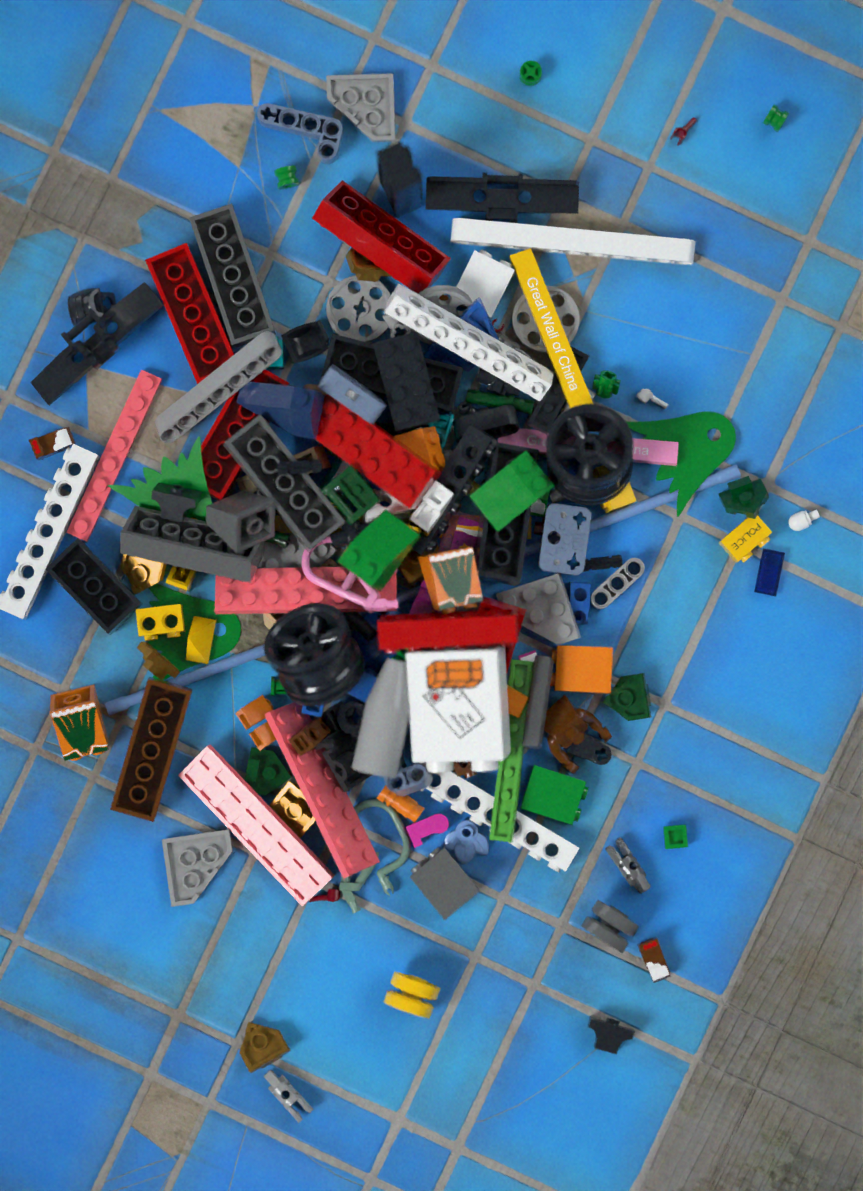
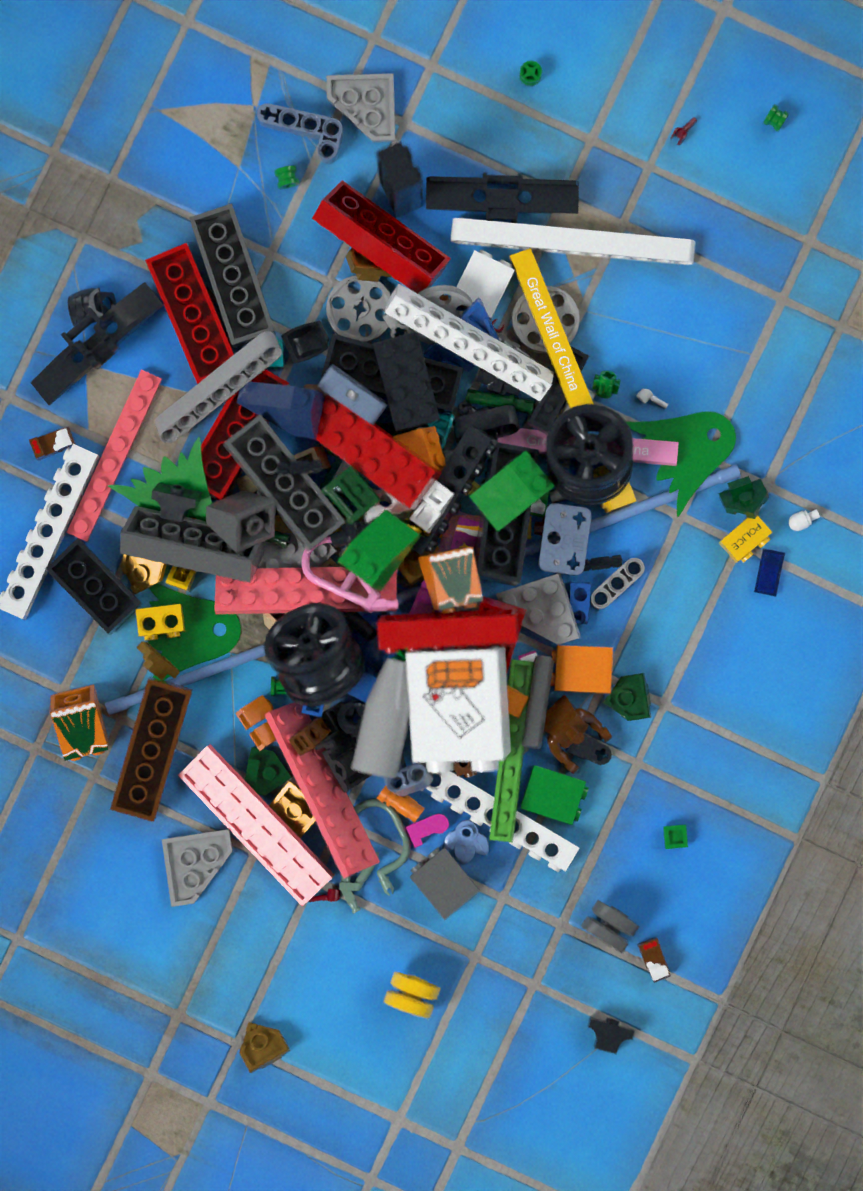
(200, 640): yellow slope -> none
(278, 1085): light grey hinge -> none
(635, 874): dark grey hinge -> none

